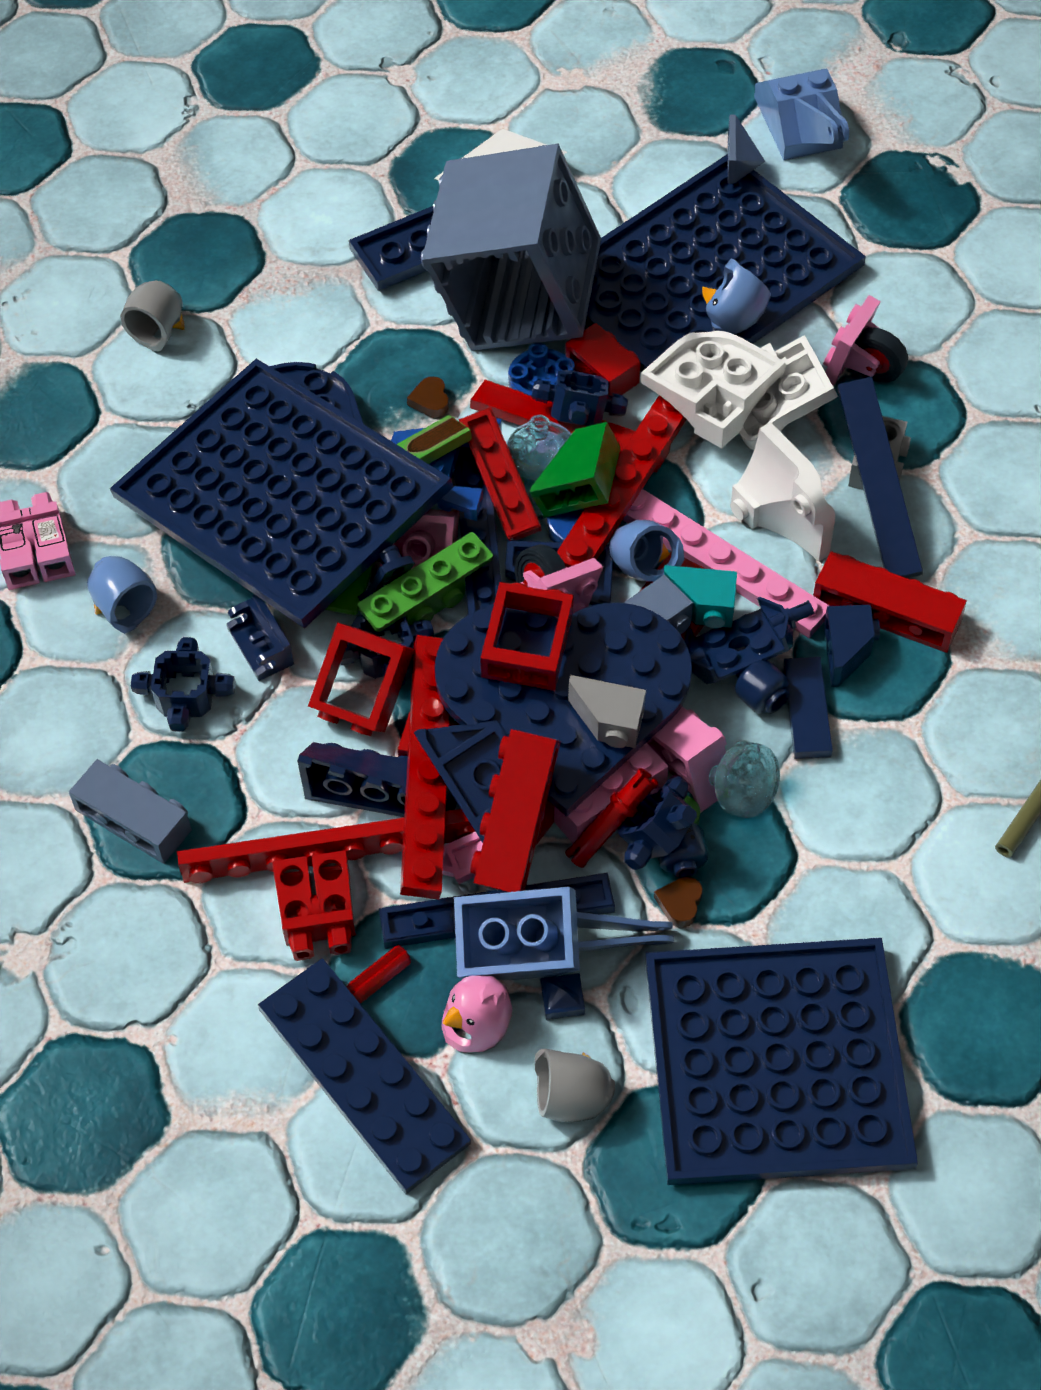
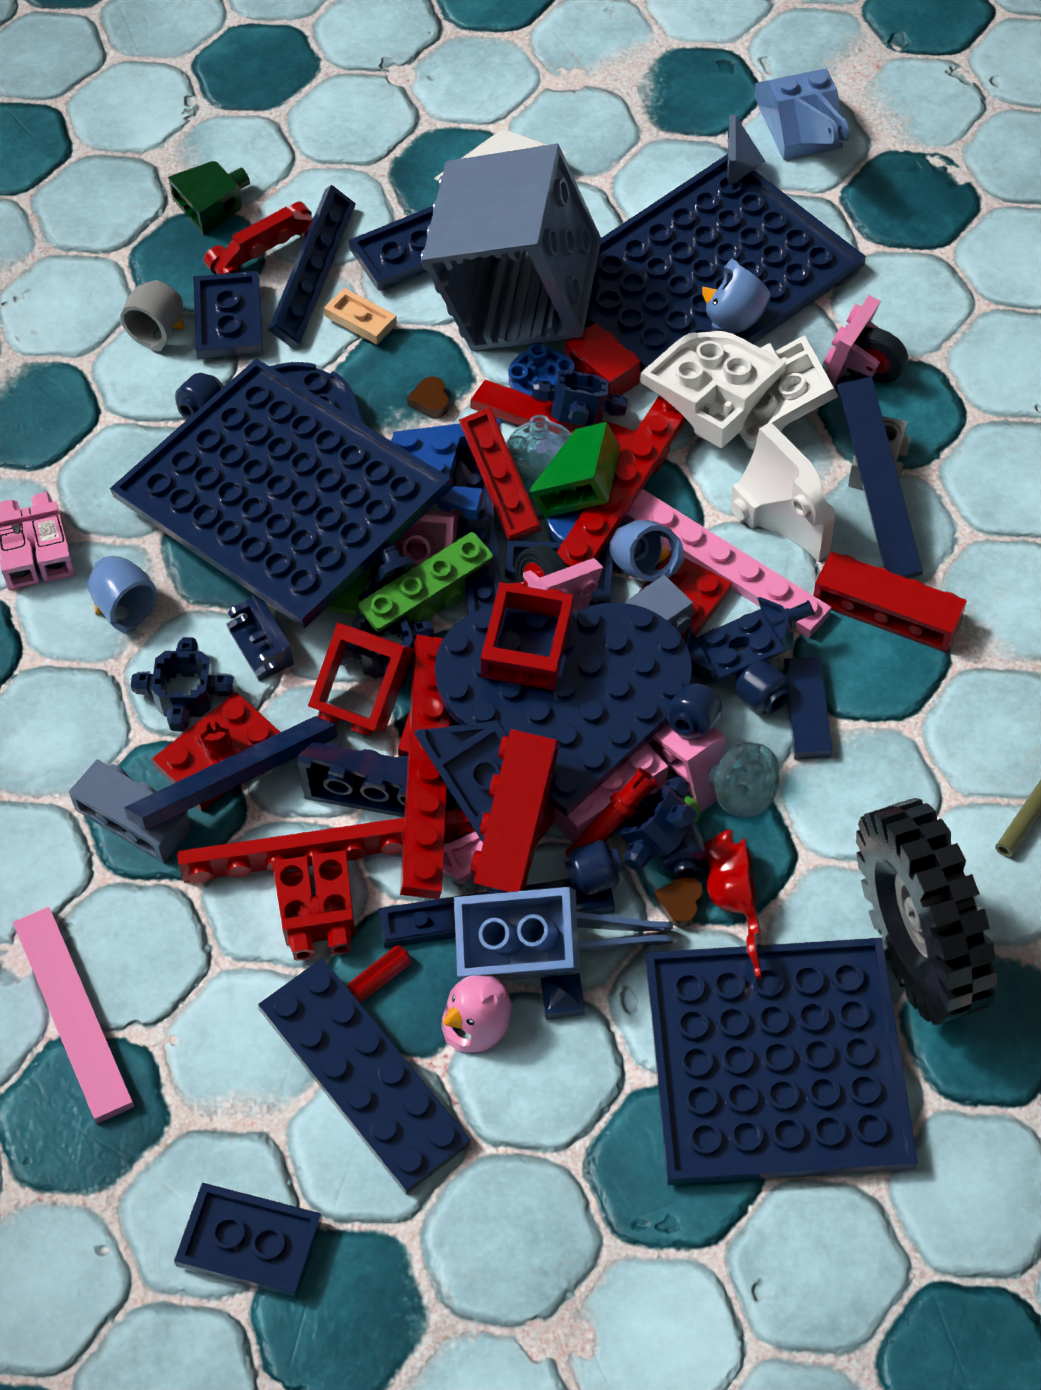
(73, 1015): none -> bright pink tile
(196, 393): none -> dark blue head
(208, 194): none -> dark green torso
(215, 737): none -> red plate
(227, 315): none -> dark blue plate
(229, 773): none -> dark blue tile
(248, 1240): none -> dark blue plate
(259, 238): none -> red plate
(311, 267): none -> dark blue tile
(360, 316): none -> light nougat plate
(437, 439): tile -> none
(571, 1086): light grey piece -> none
(594, 867): none -> dark blue head
(608, 709): light grey slope -> none
(694, 708): none -> dark blue head
(709, 591): teal slope -> none
(733, 886): none -> red animal
(848, 639): dark blue slope -> none
(926, 911): none -> black wheel

